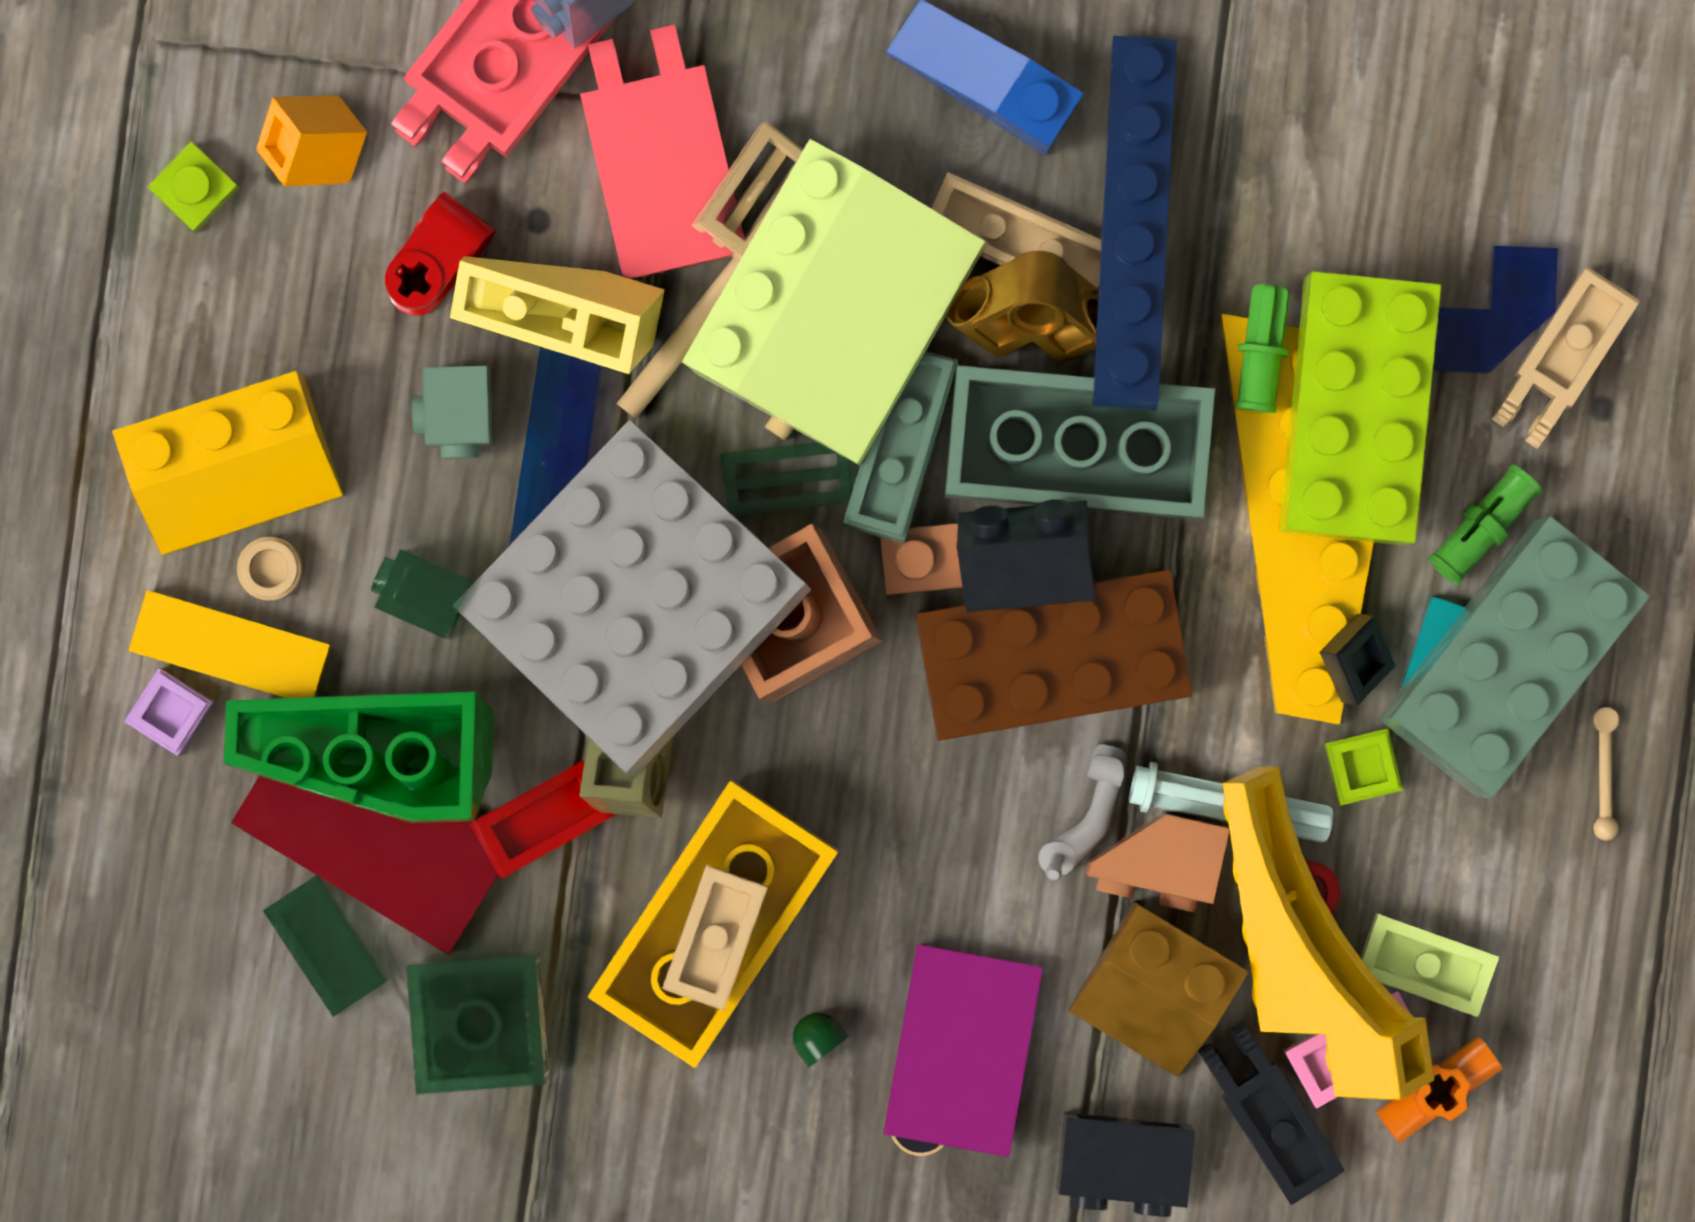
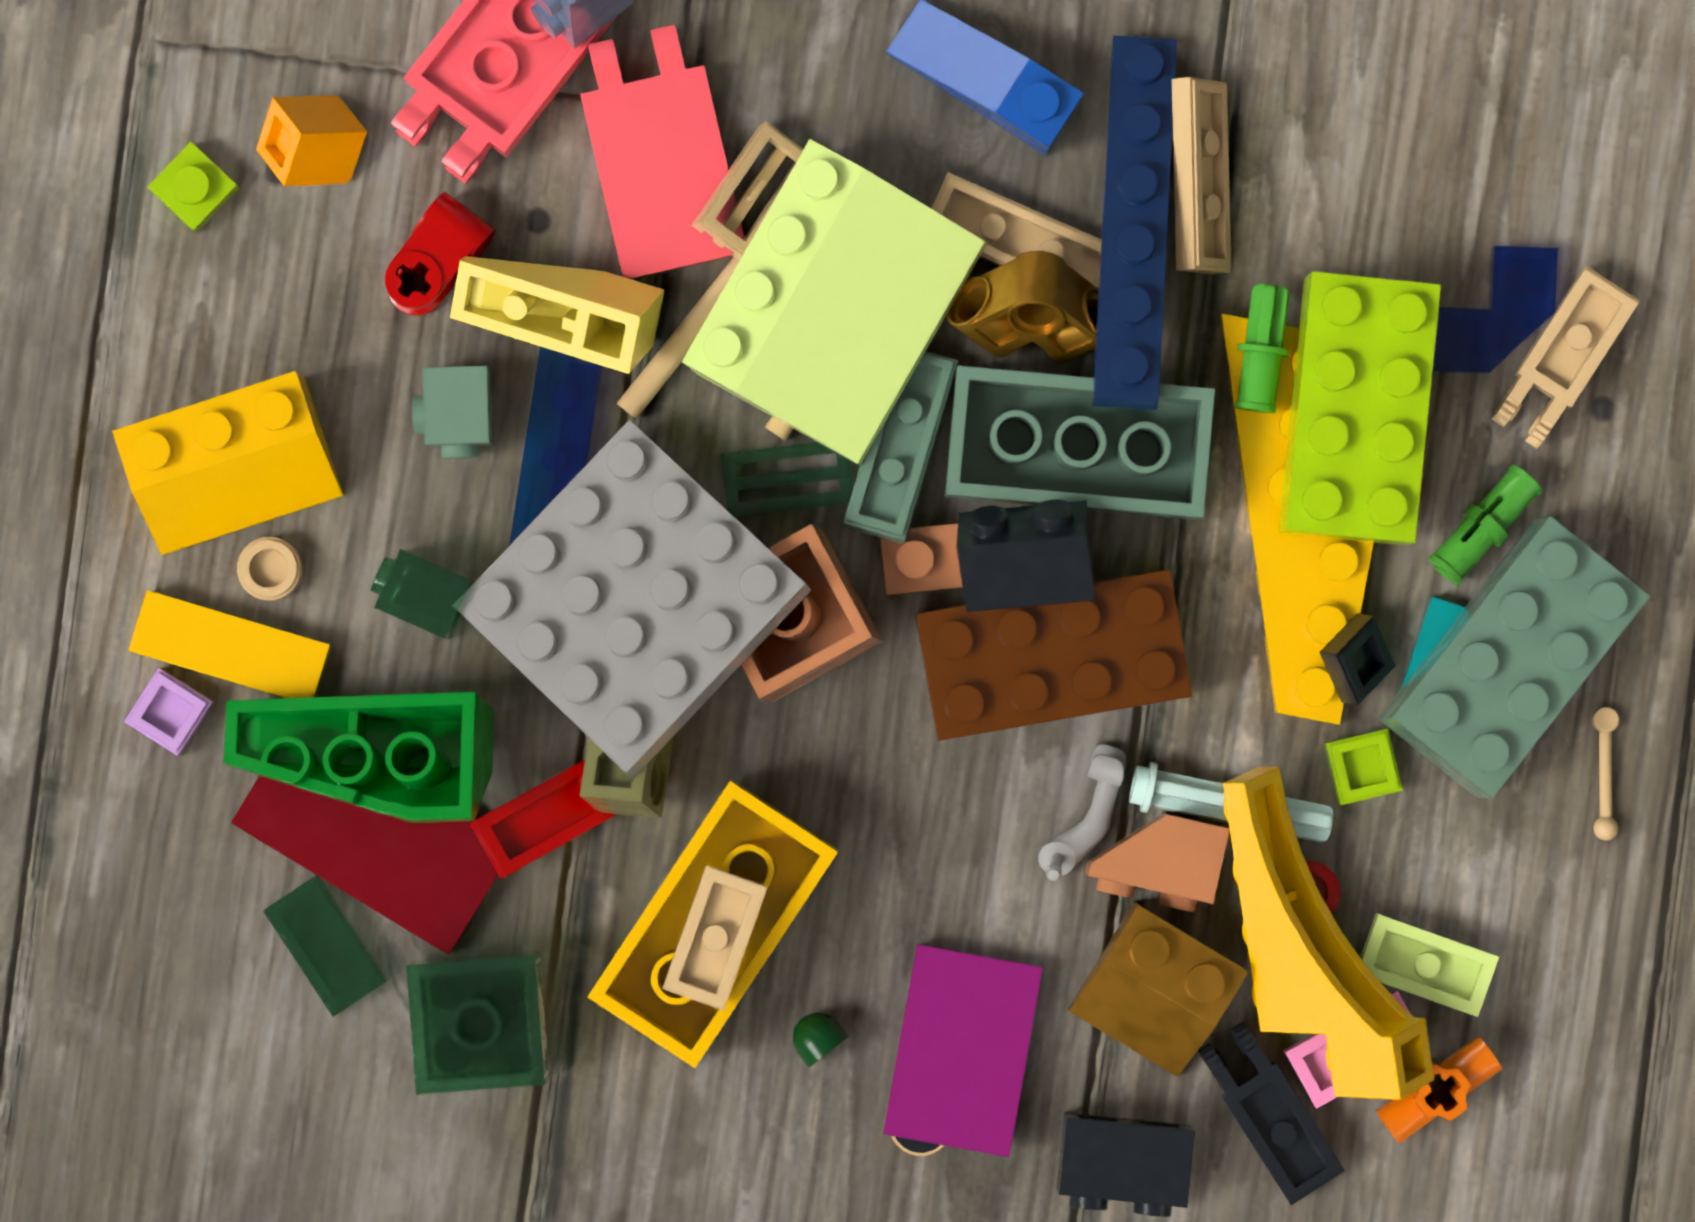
(1201, 175): none -> tan tile

